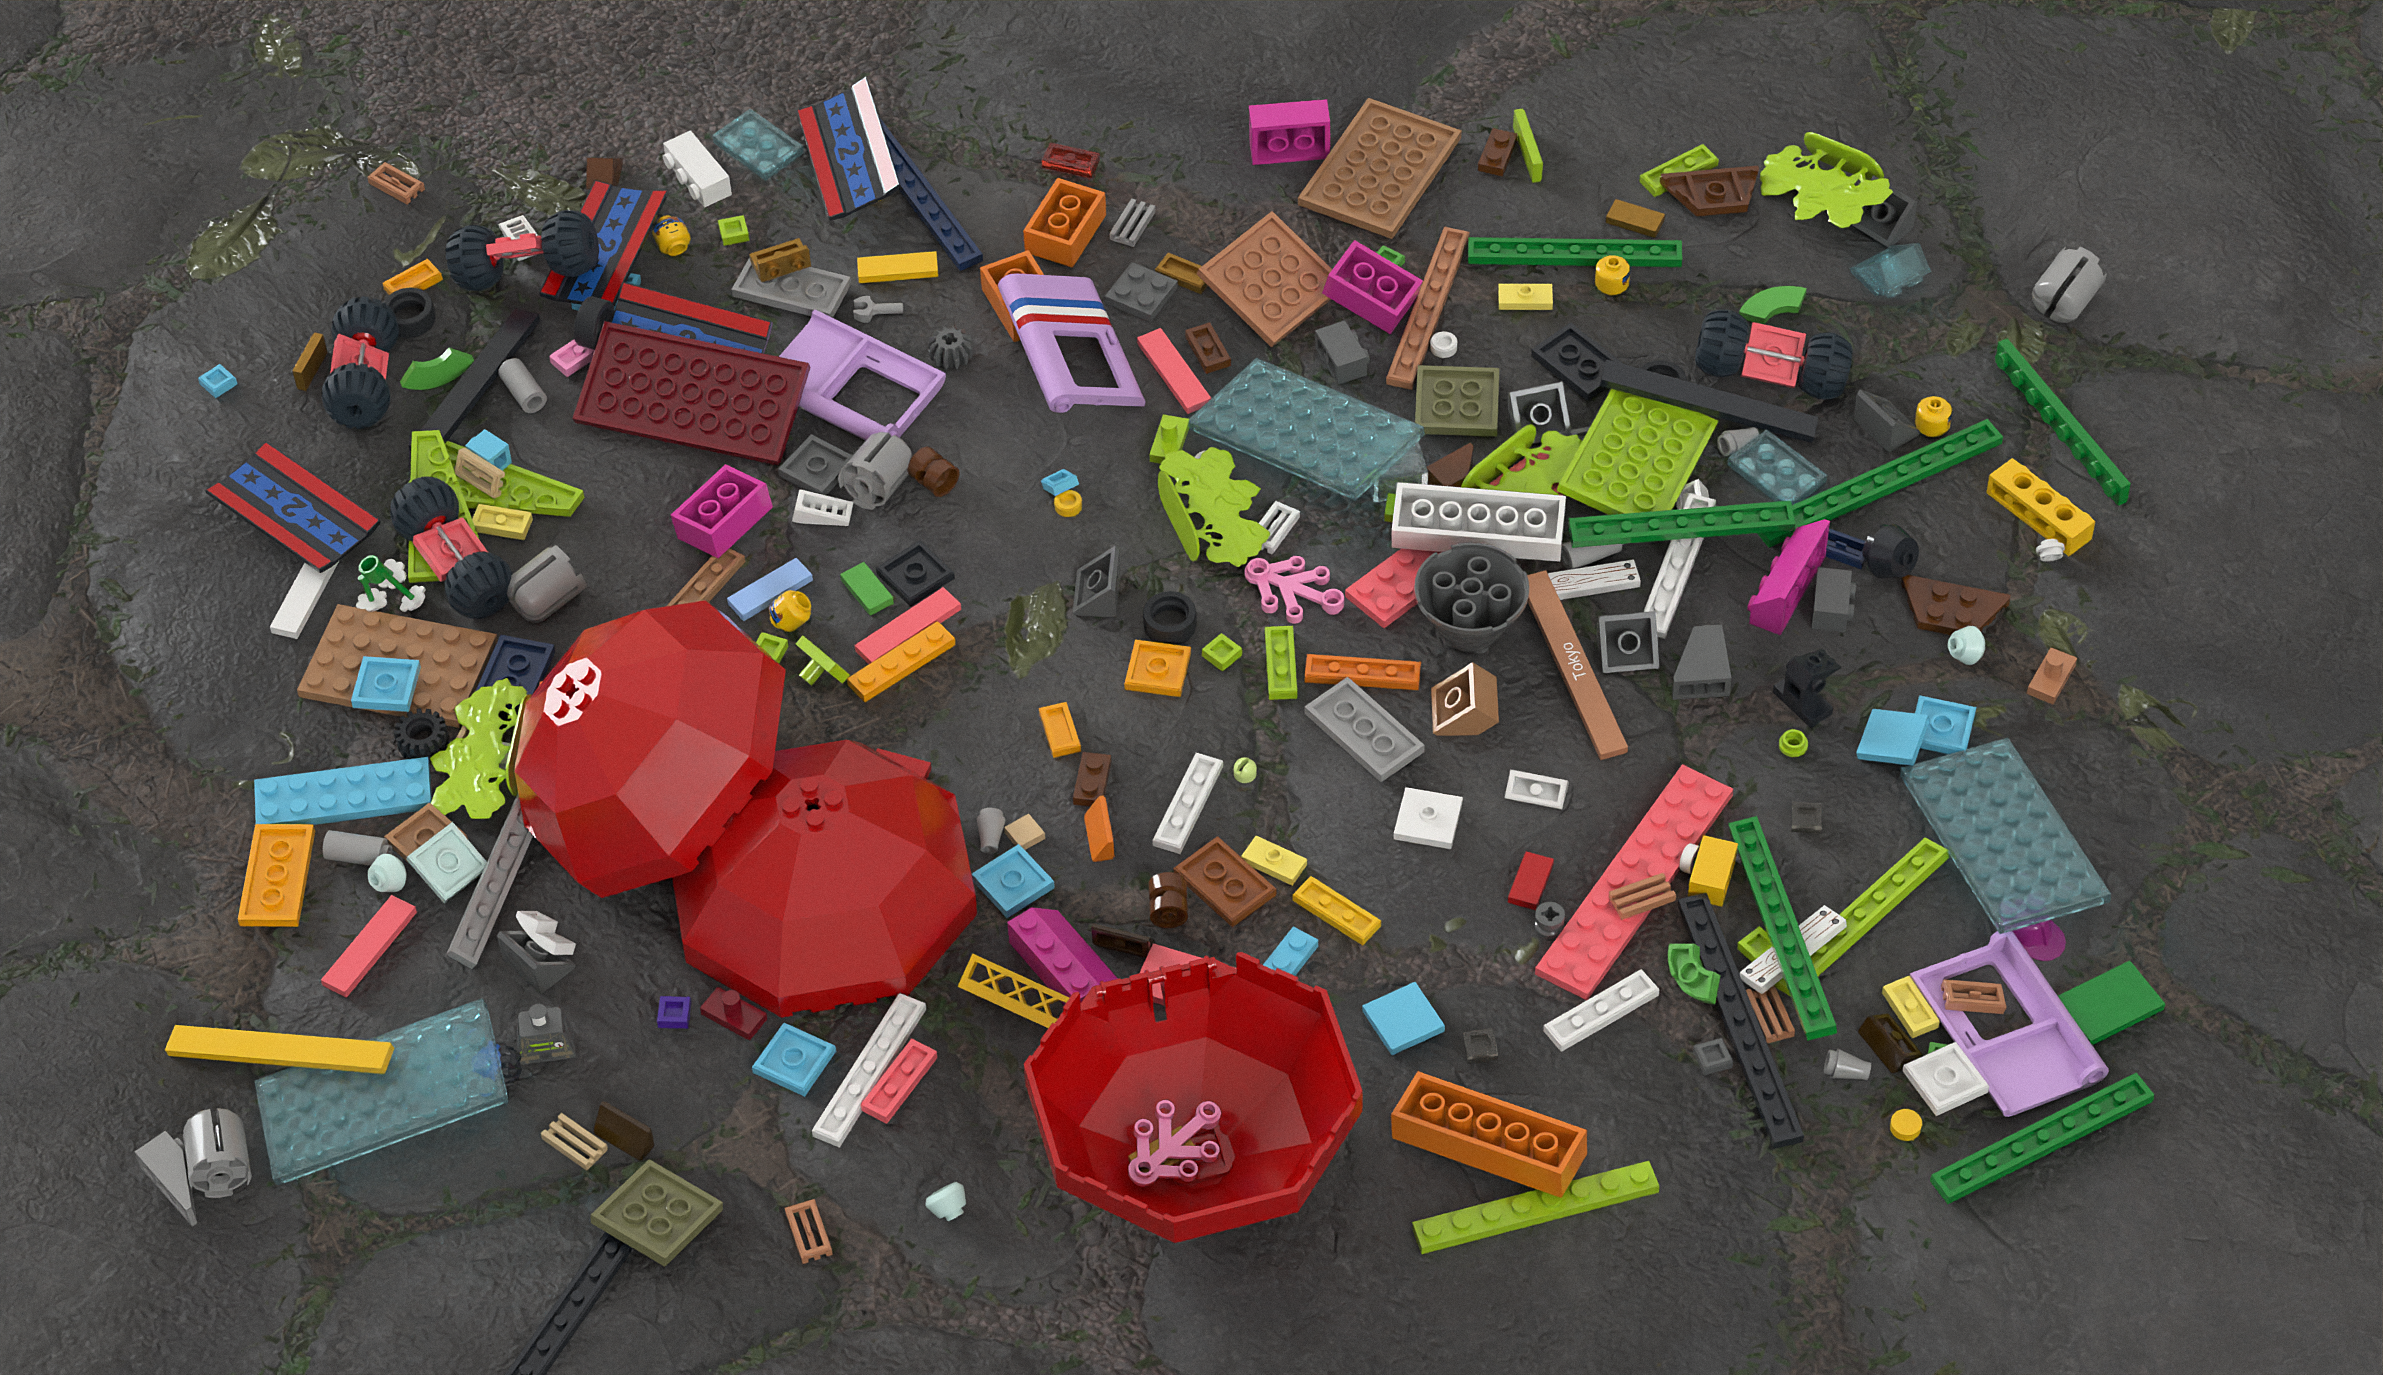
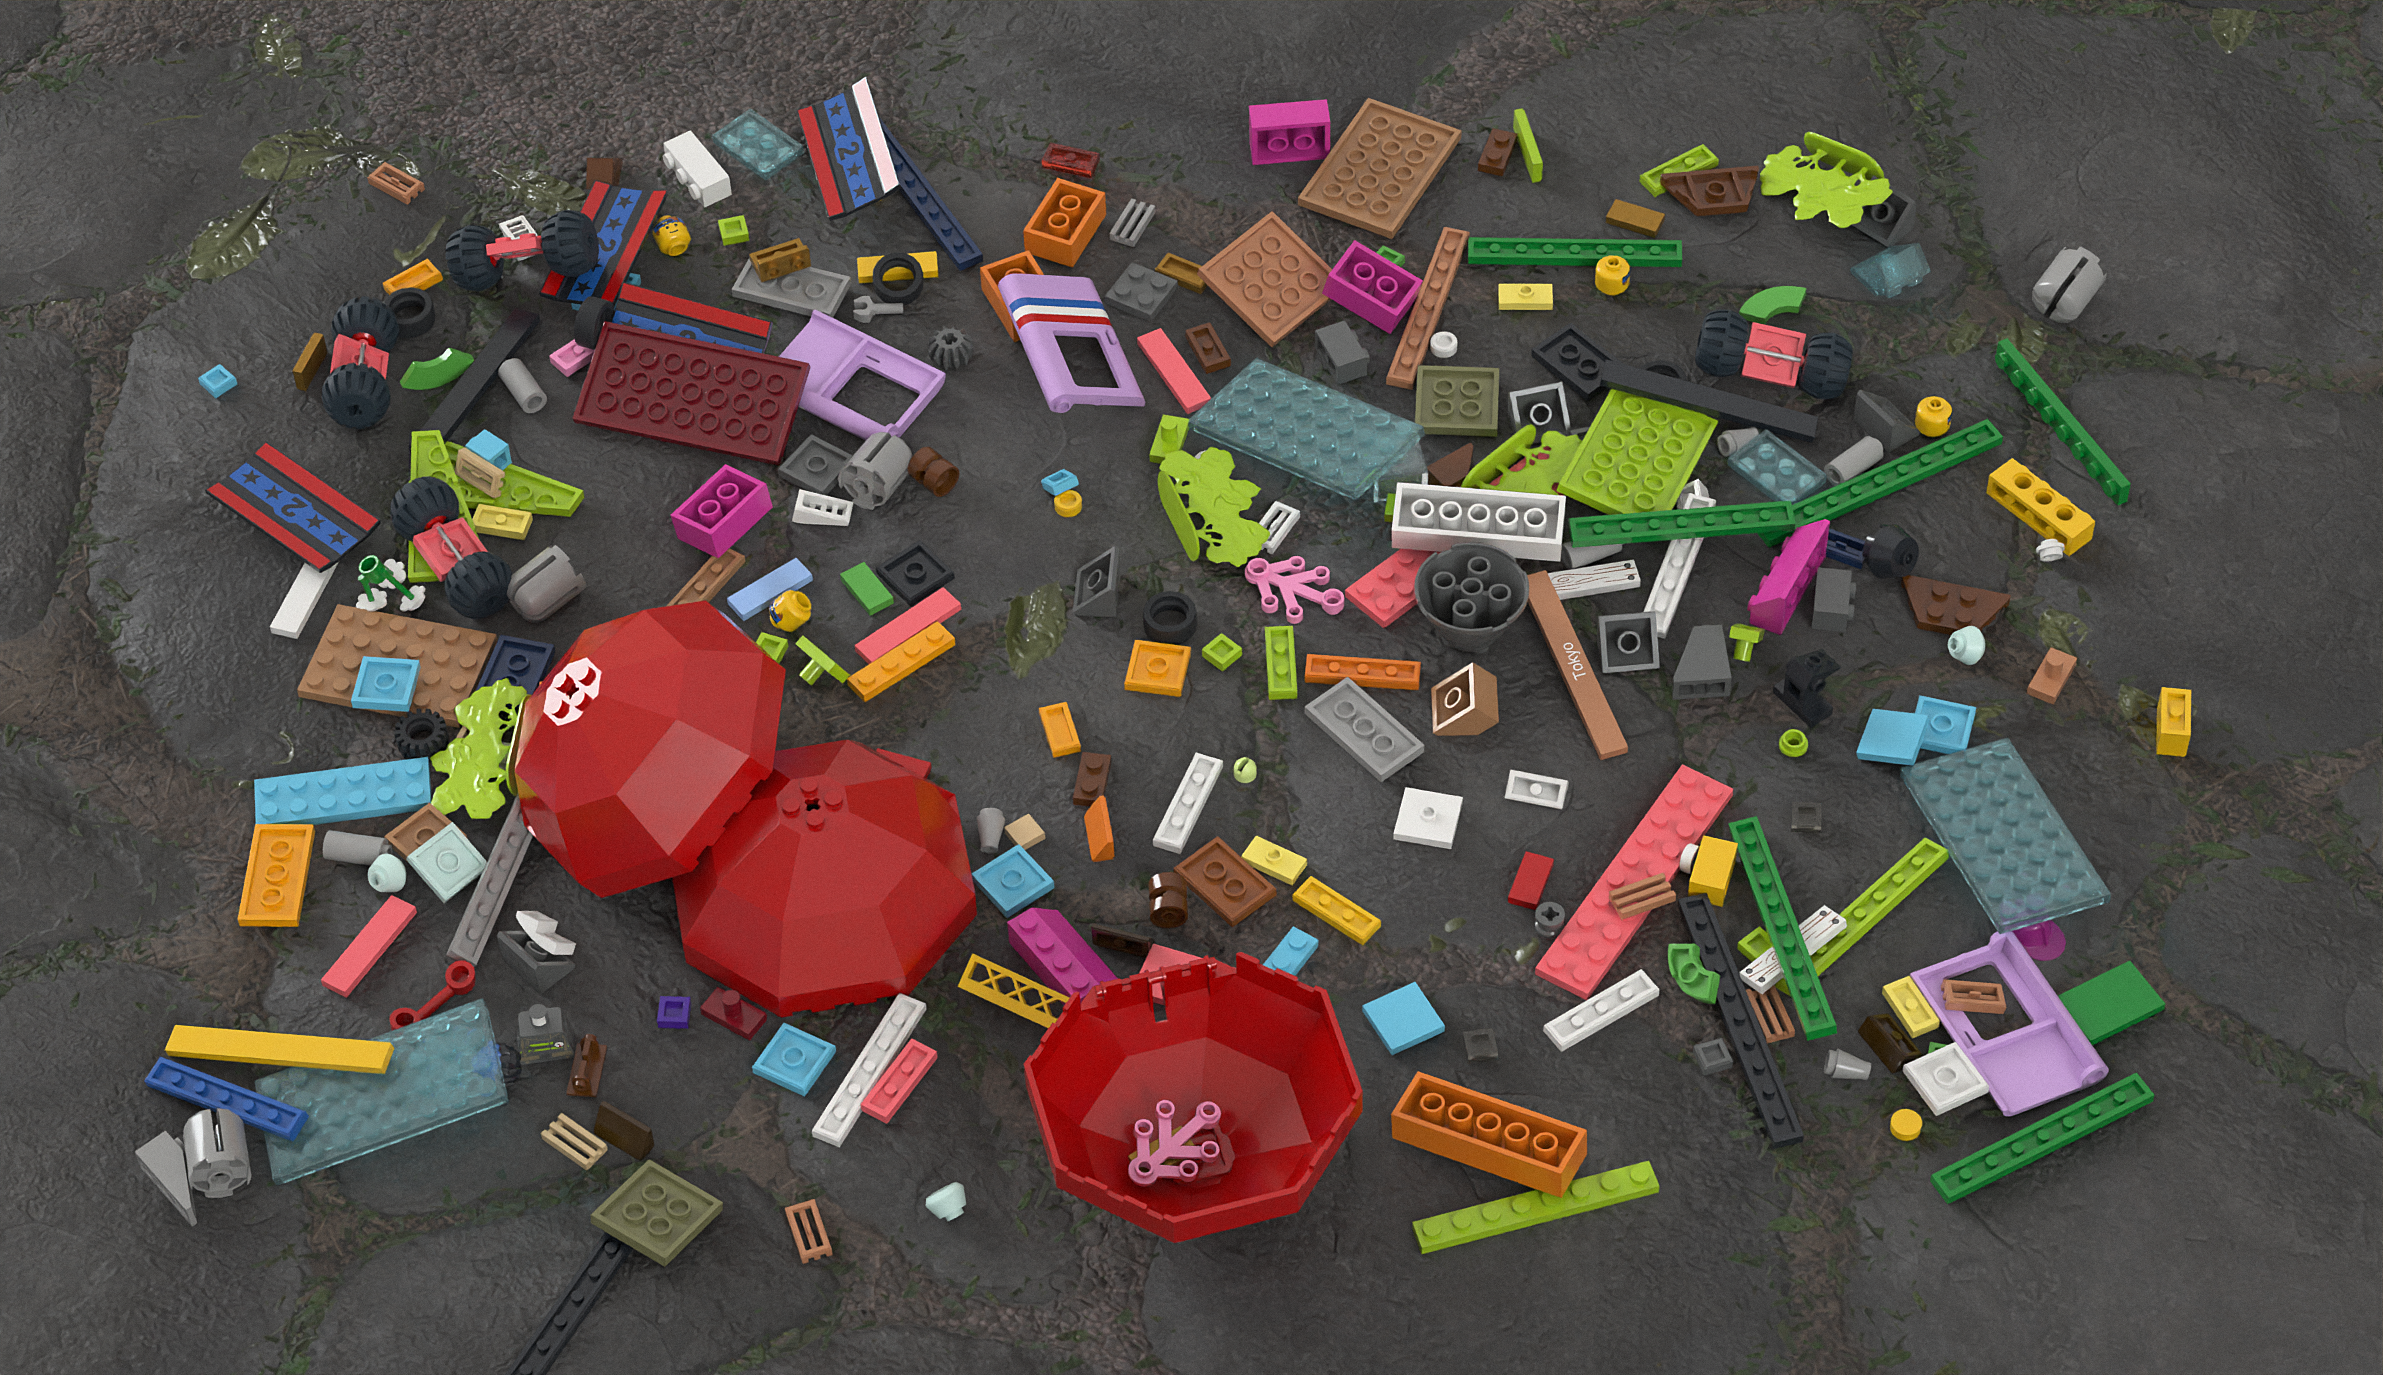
(216, 1093): none -> blue tile
(459, 980): none -> red piece
(587, 1067): none -> reddish brown hinge
(898, 260): none -> black tyre
(1746, 637): none -> lime tile
(1854, 461): none -> light grey brick
(2173, 722): none -> yellow panel

